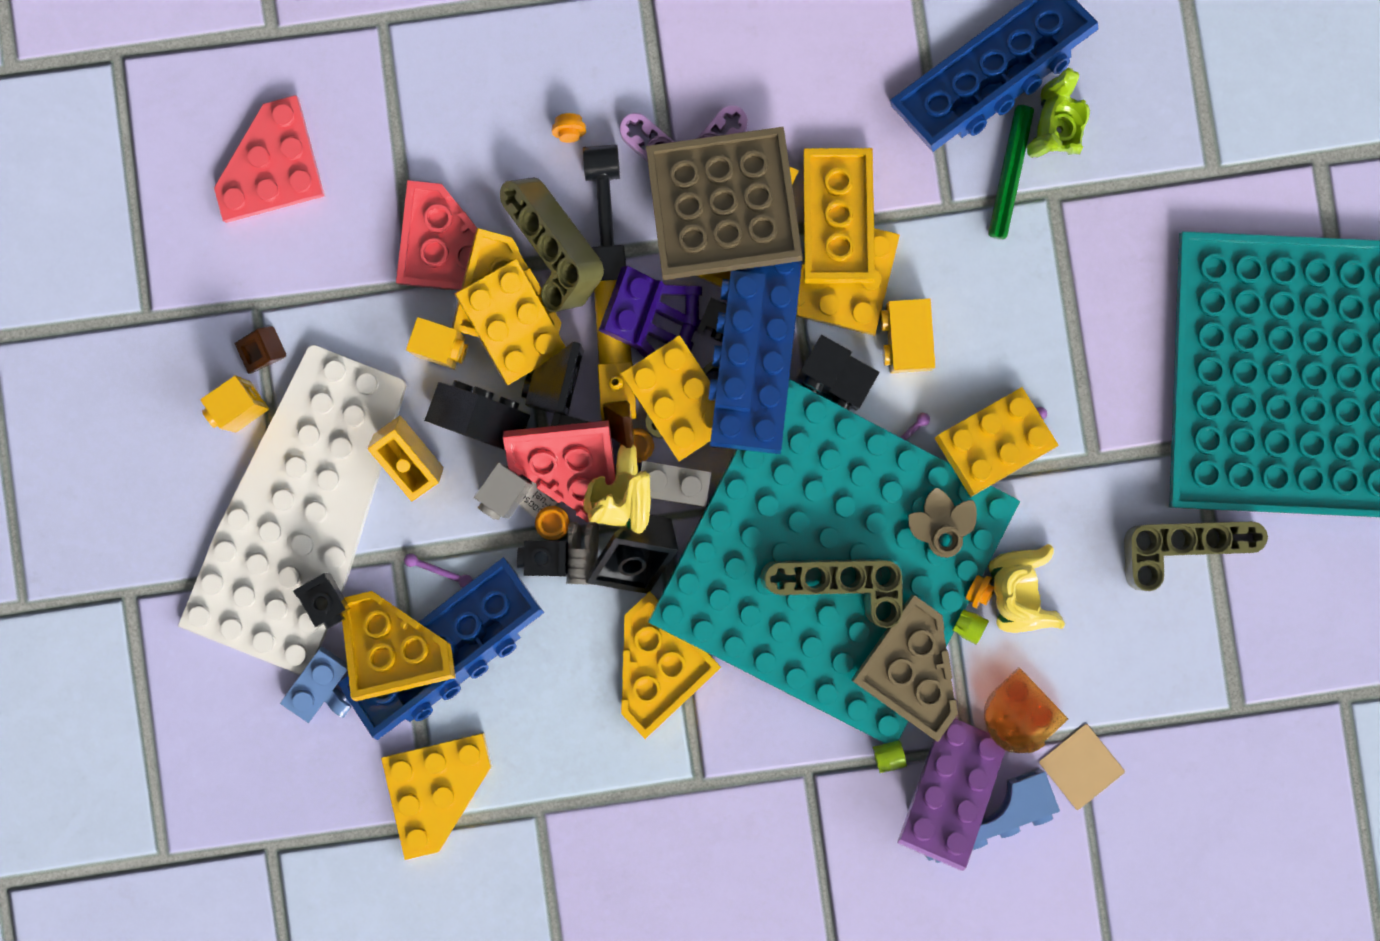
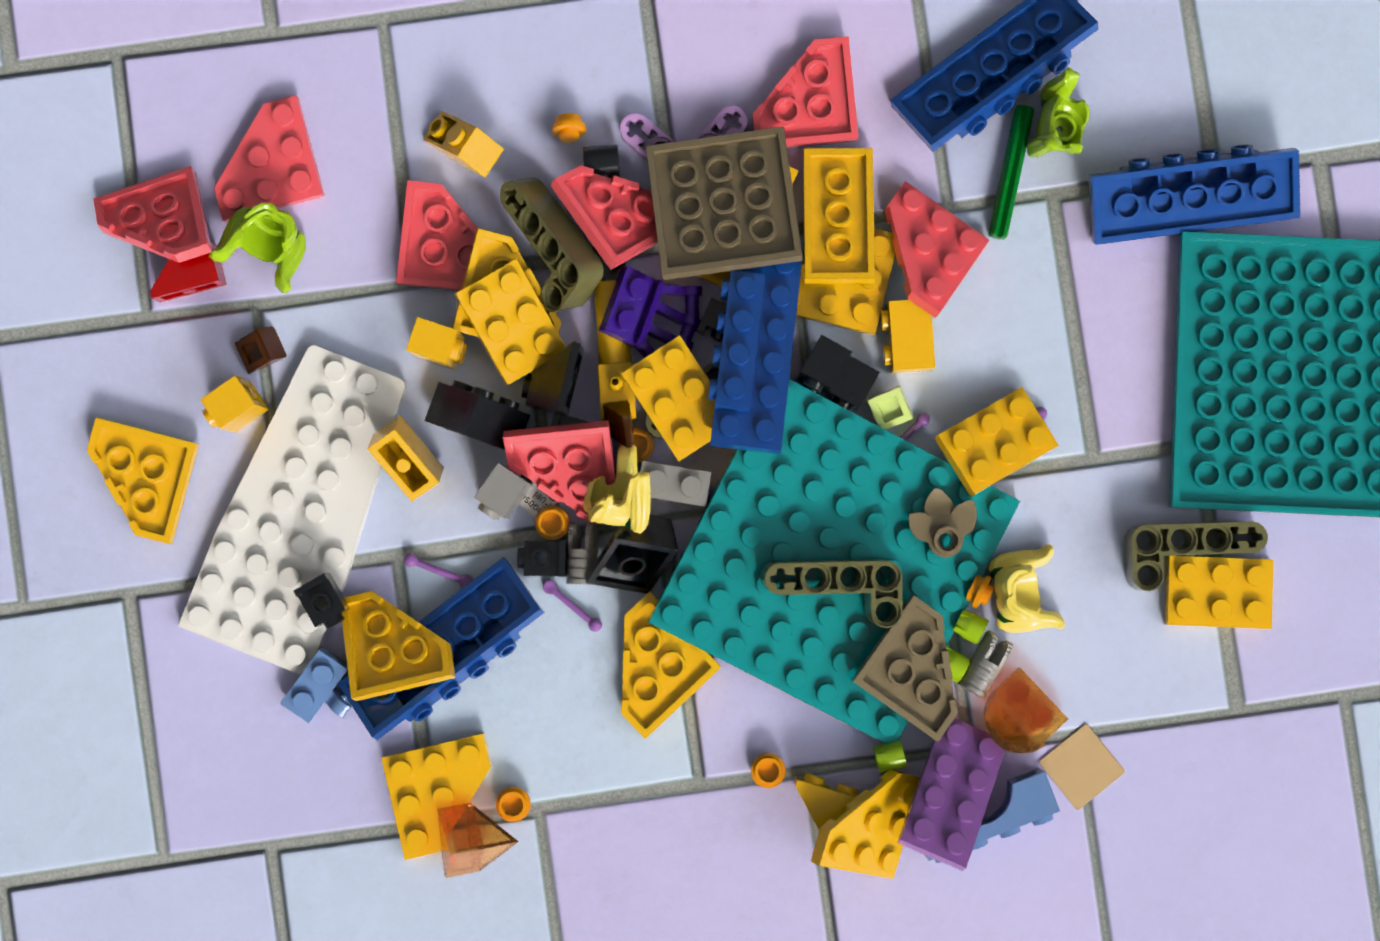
(144, 474): none -> yellow plate
(158, 216): none -> coral plate
(188, 278): none -> red slope
(267, 236): none -> lime hair
(463, 143): none -> yellow slope
(470, 839): none -> clear orange slope
(513, 804): none -> light orange plate
(594, 624): none -> medium lavender hinge
(610, 212): none -> coral plate
(768, 770): none -> light orange plate
(814, 97): none -> coral plate
(823, 800): none -> yellow slope
(869, 830): none -> yellow plate
(890, 408): none -> yellowish green plate
(930, 247): none -> coral plate
(958, 663): none -> lime hose
(981, 672): none -> light grey hinge
(1194, 193): none -> blue plate
(1219, 592): none -> yellow plate

